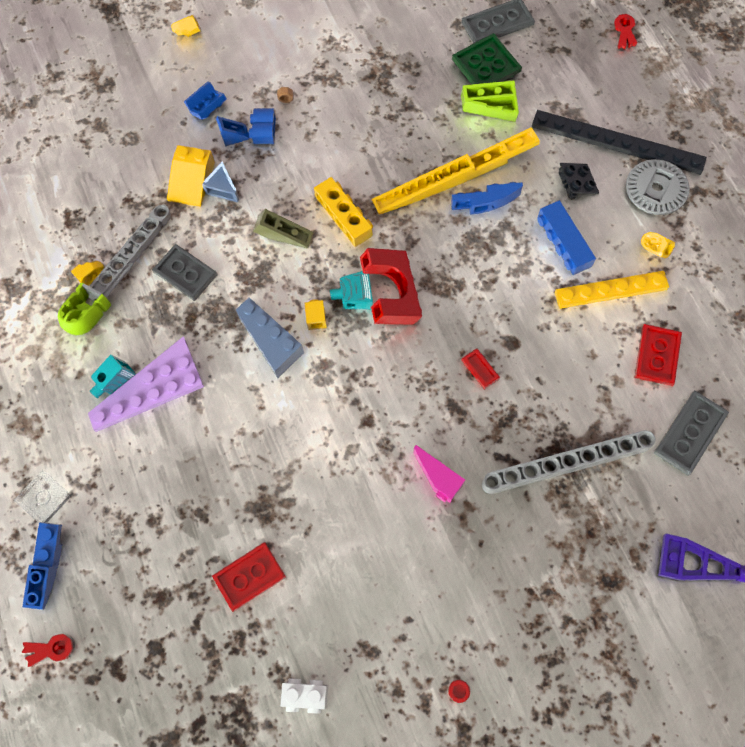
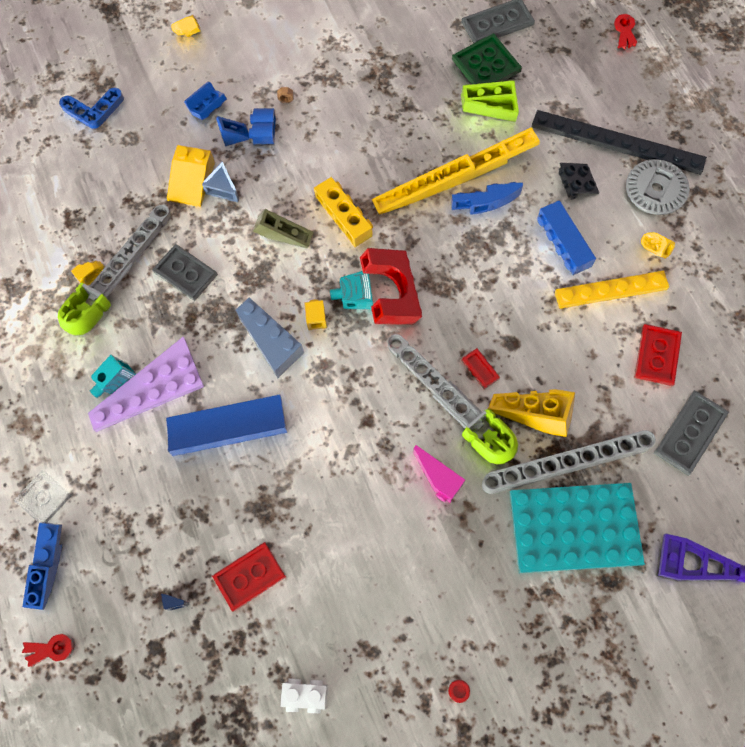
(112, 95): none -> blue beam
(172, 603): none -> dark blue slope
(225, 425): none -> blue arch
(503, 447): none -> piece
(545, 412): none -> yellow wedge
(576, 528): none -> teal plate

